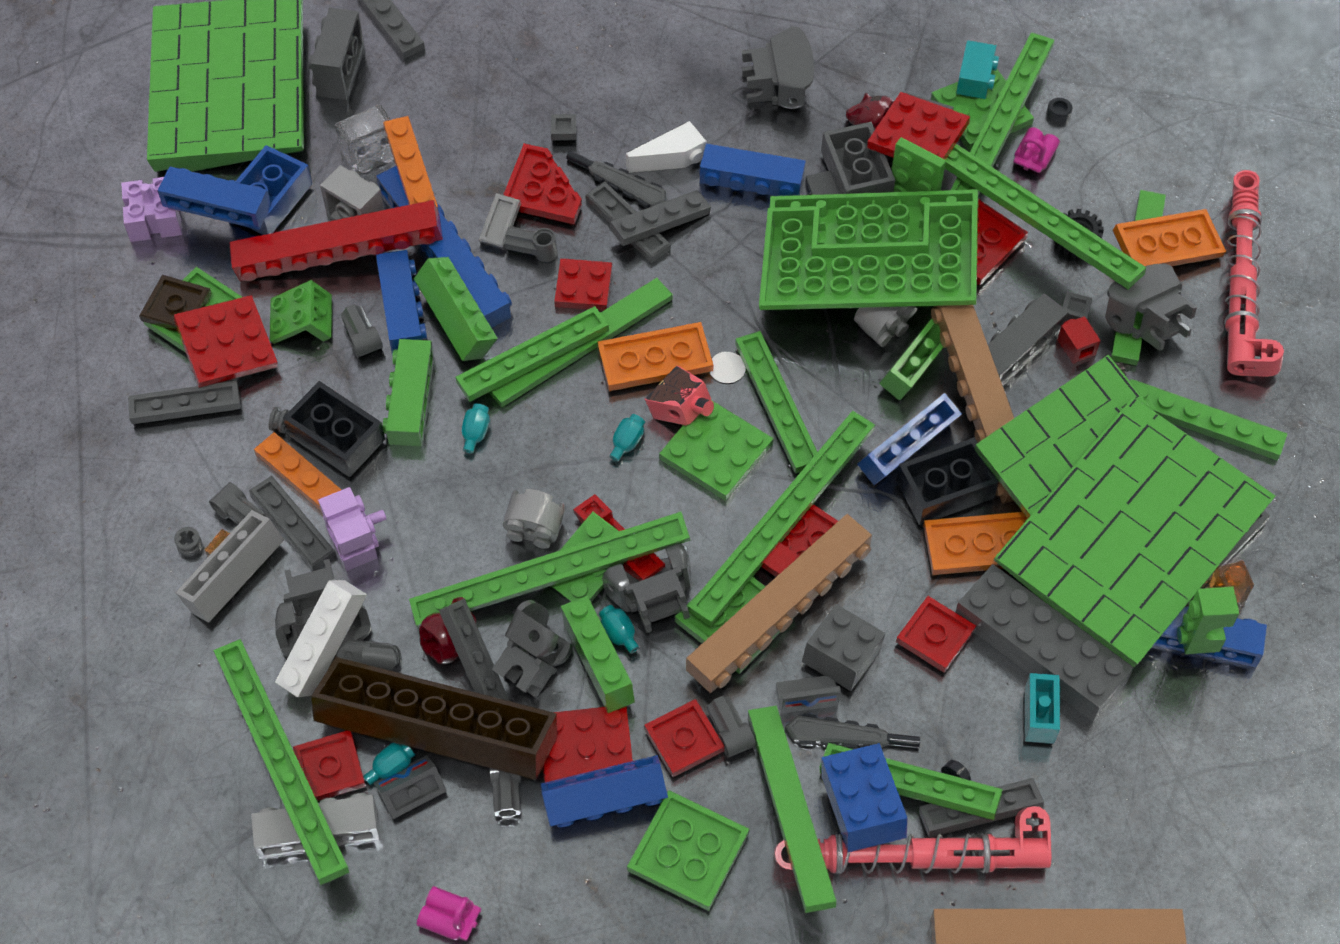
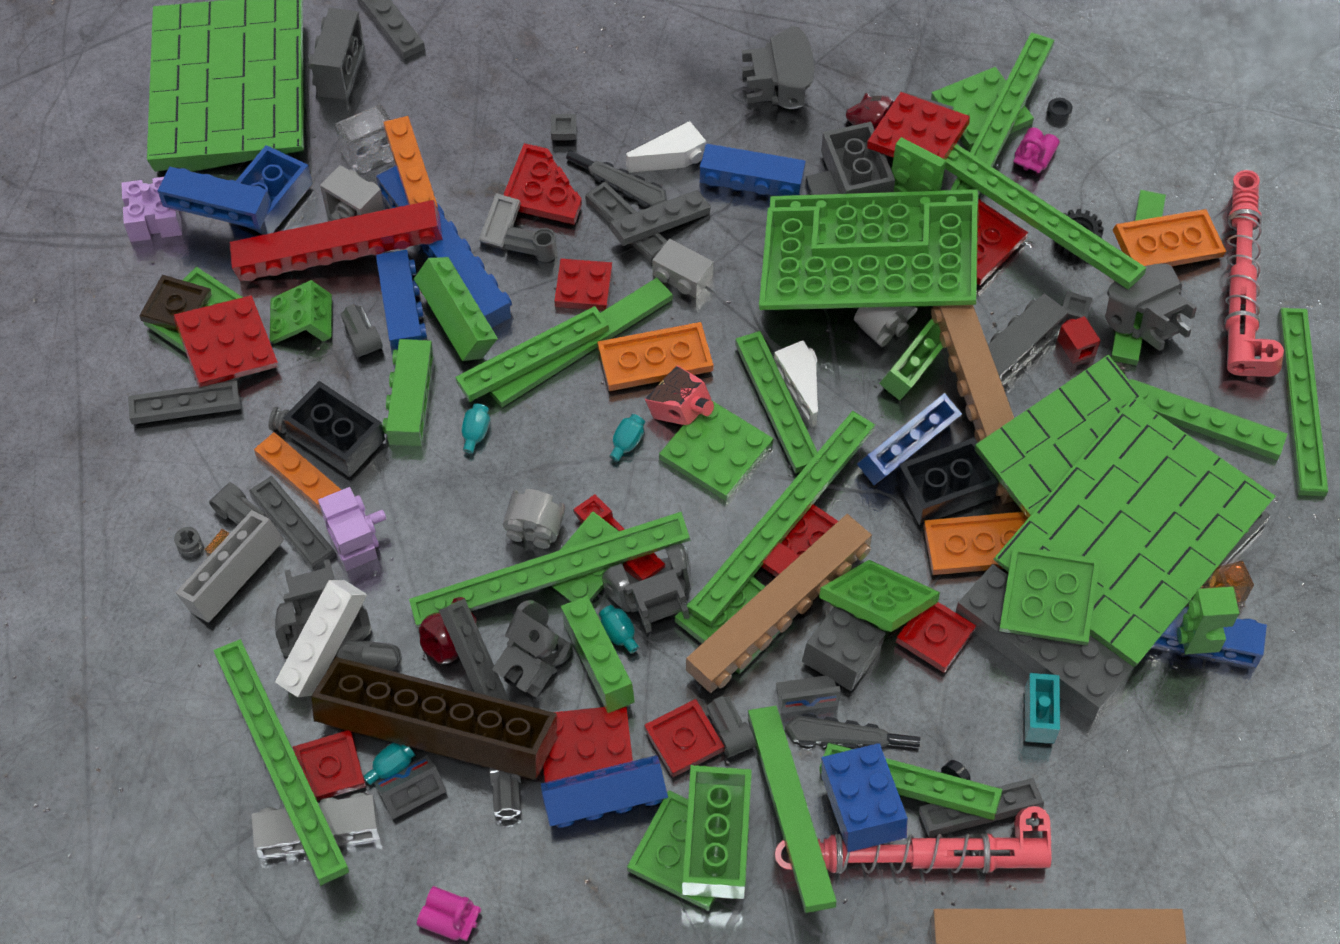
(682, 268): none -> light grey brick
(717, 832): none -> bright green brick
(727, 367): white sticker -> none
(798, 371): none -> white slope
(879, 595): none -> bright green plate
(976, 69): teal brick -> none
(1050, 595): none -> bright green plate
(1303, 402): none -> bright green tile

